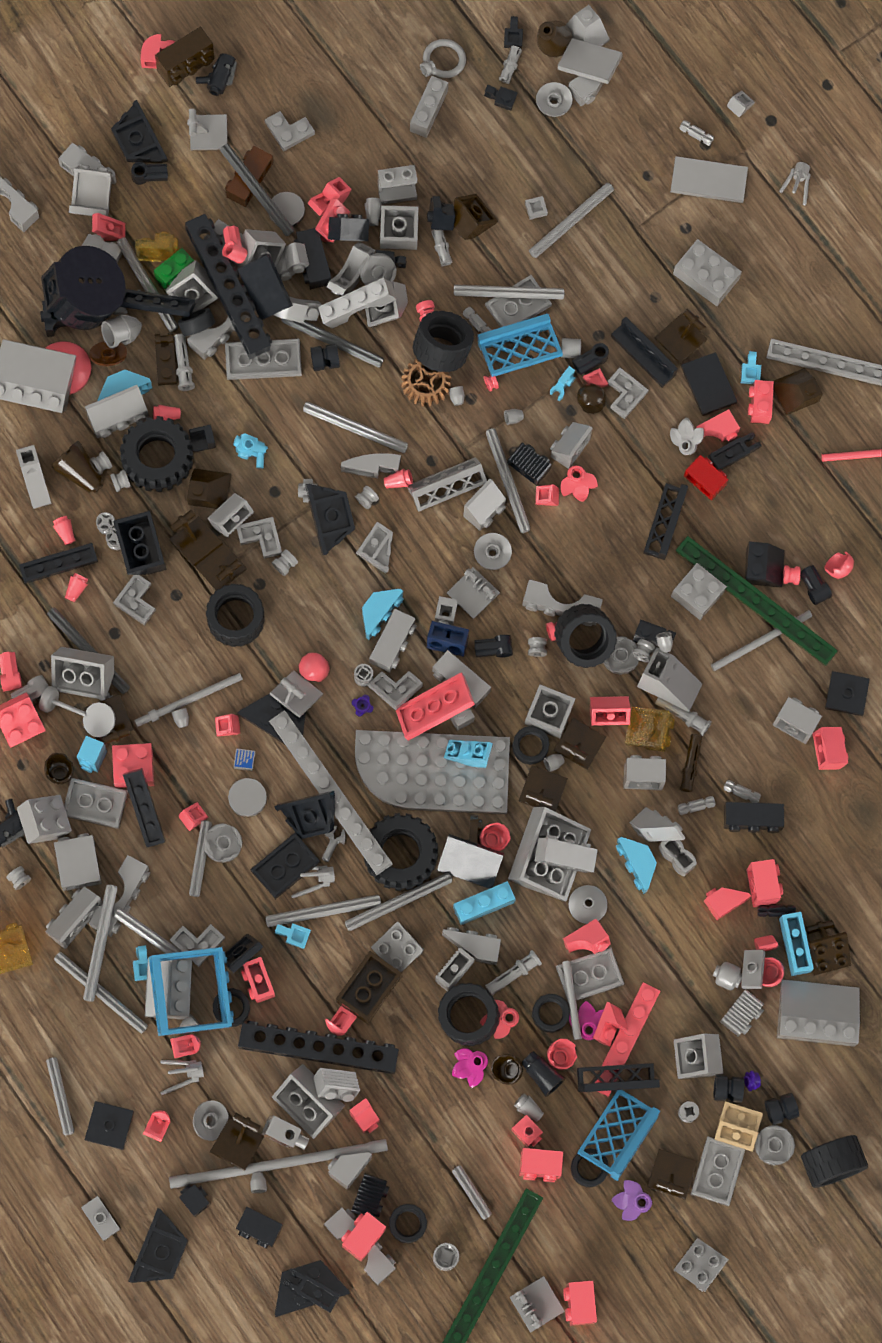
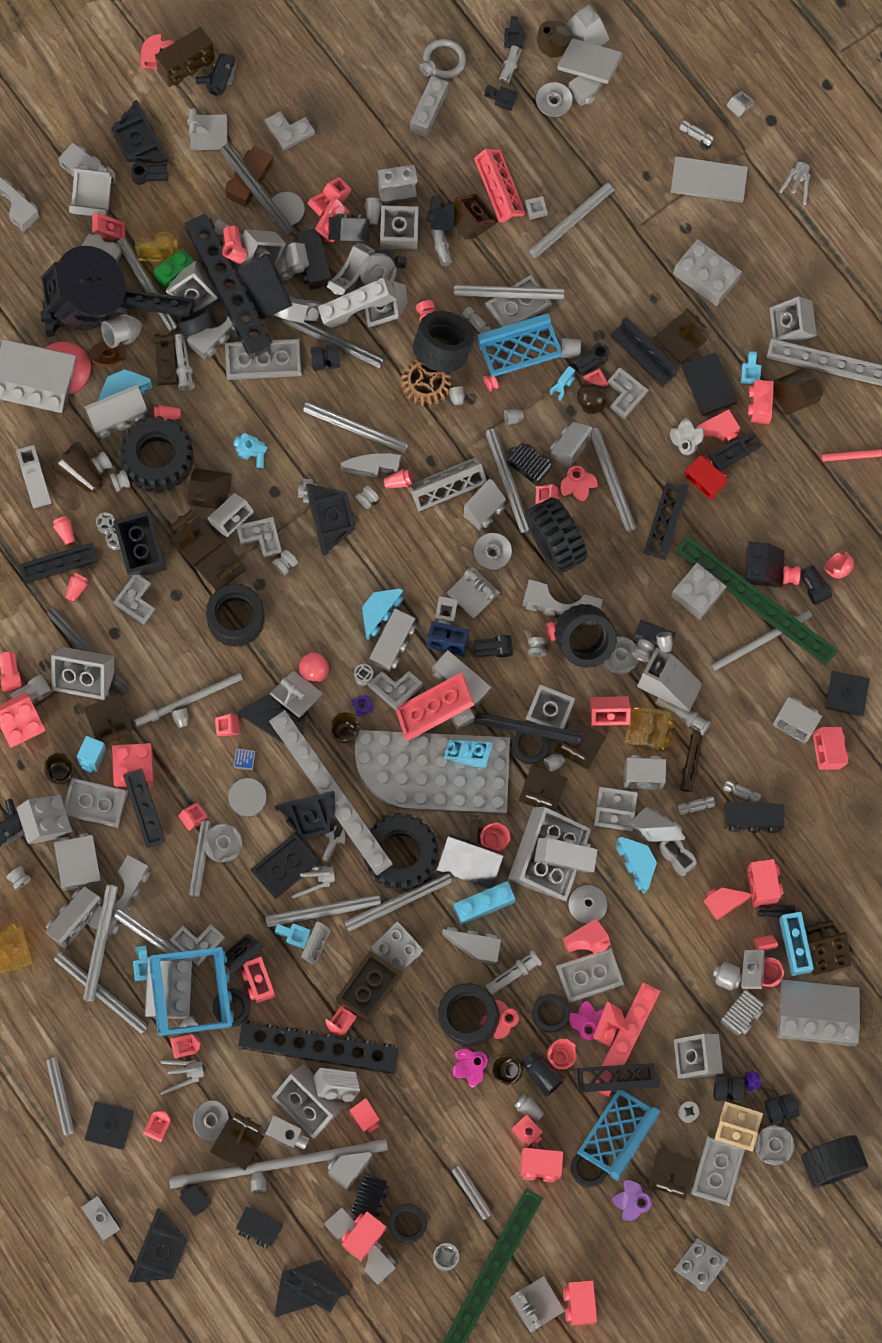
(97, 719): light grey piece -> none
(202, 438): black panel -> none
(316, 943): none -> light grey plate
(344, 727): none -> dark brown hair
(377, 547): light grey wing -> none
(454, 969): light grey brick -> none
(497, 185): none -> coral fence
(529, 728): none -> black axle
(556, 535): none -> black tyre
(572, 1000): light grey bar -> none
(612, 480): none -> light grey axle
(615, 808): none -> light grey slope
(793, 320): none -> light grey slope

